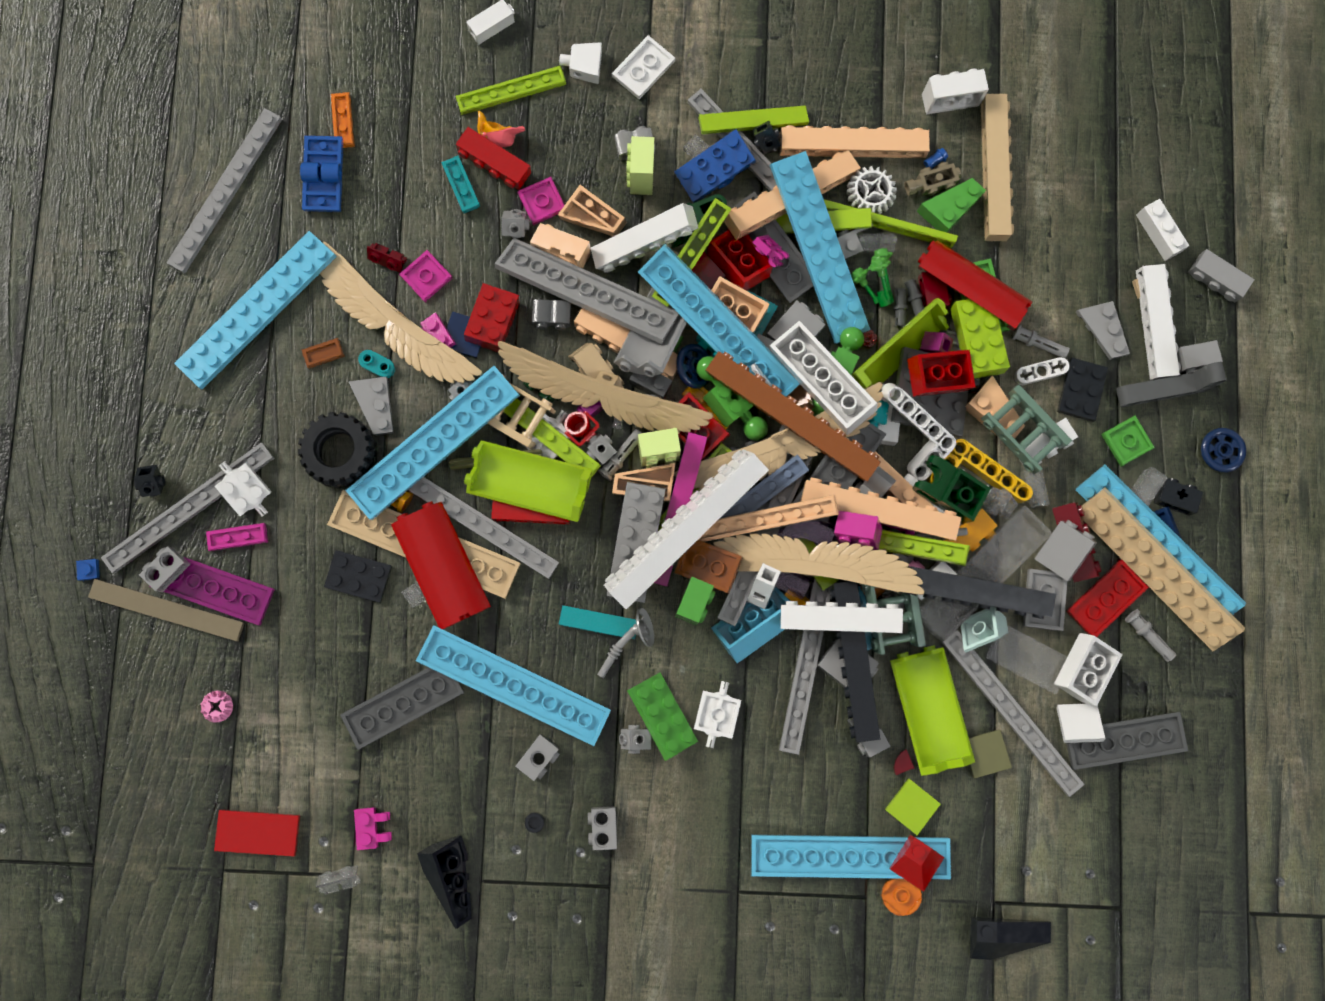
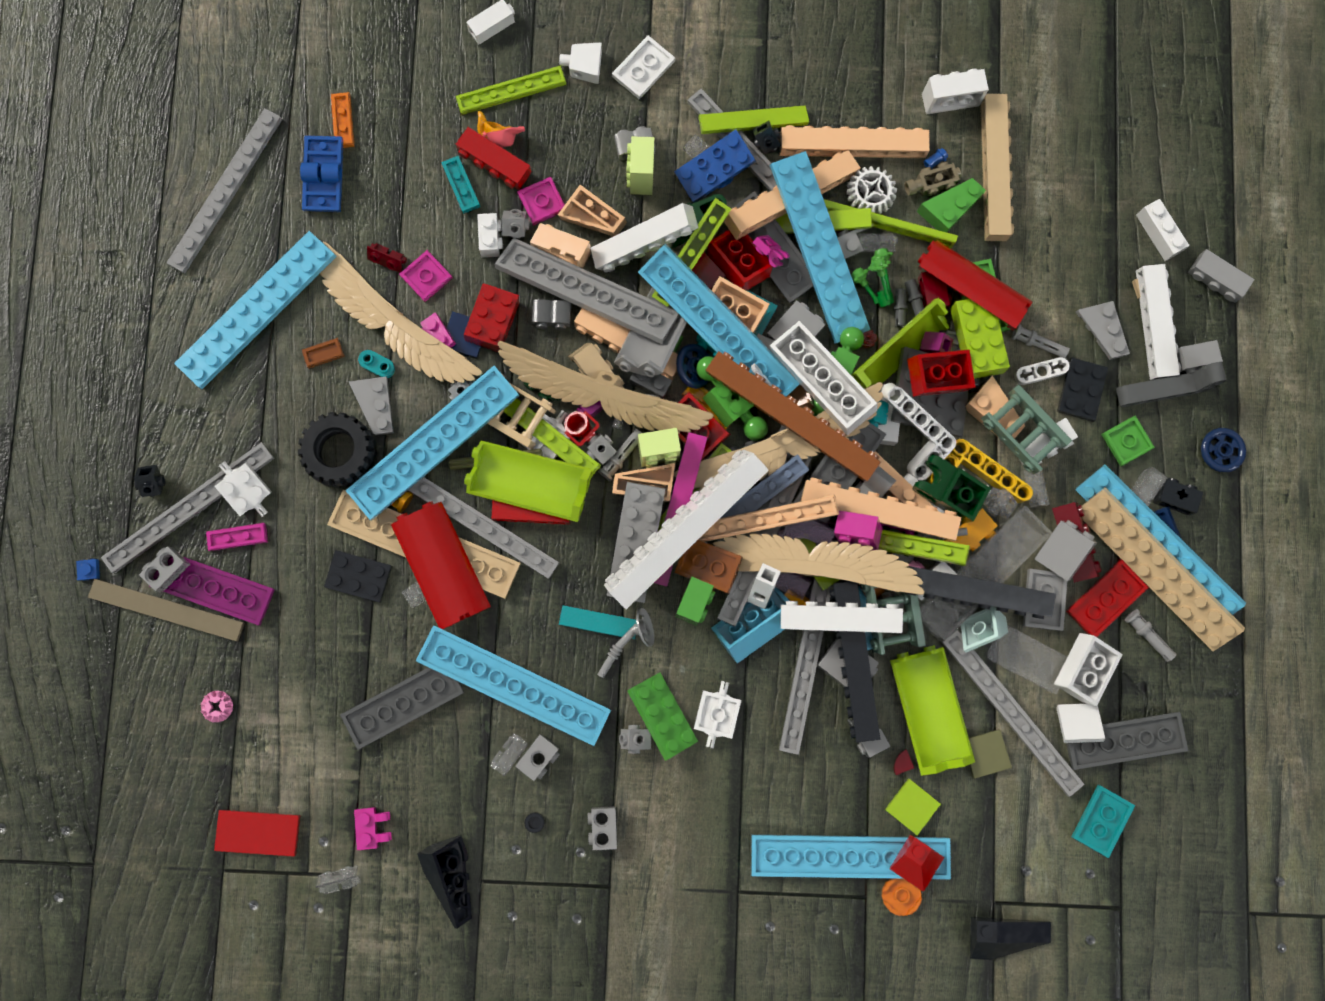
(489, 235): none -> white brick
(513, 749): none -> clear hinge
(1103, 821): none -> teal plate

